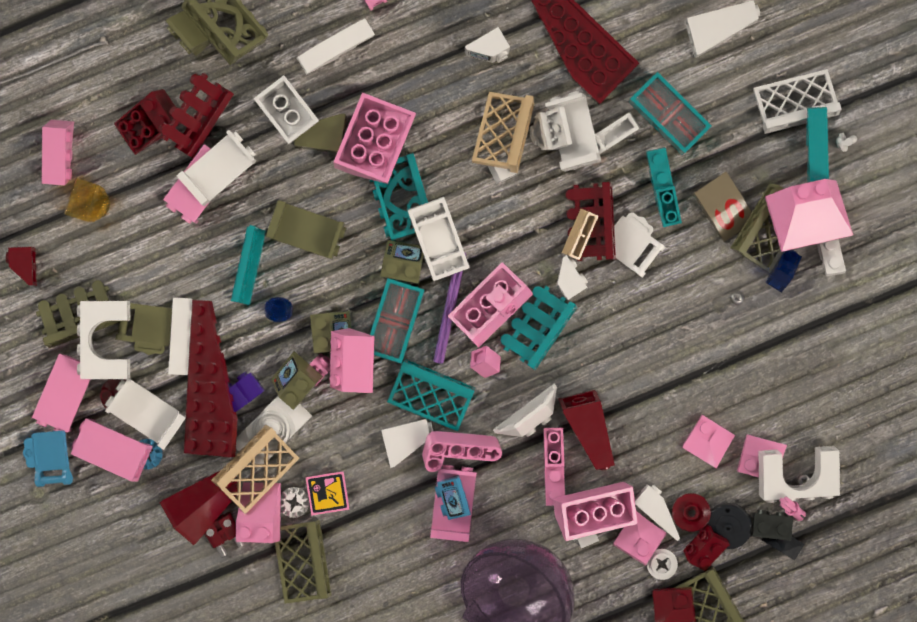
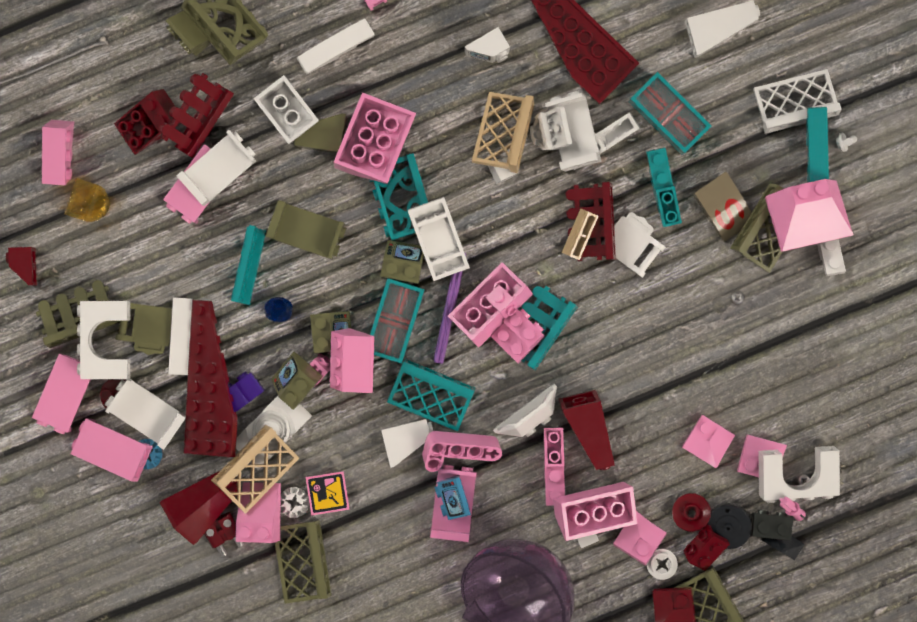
(45, 453): dark azure piece -> none
(485, 361): bright pink panel -> none
(518, 335): none -> bright pink plate
(569, 280): white slope -> none
(655, 507): white slope -> none
(784, 270): clear blue slope -> none

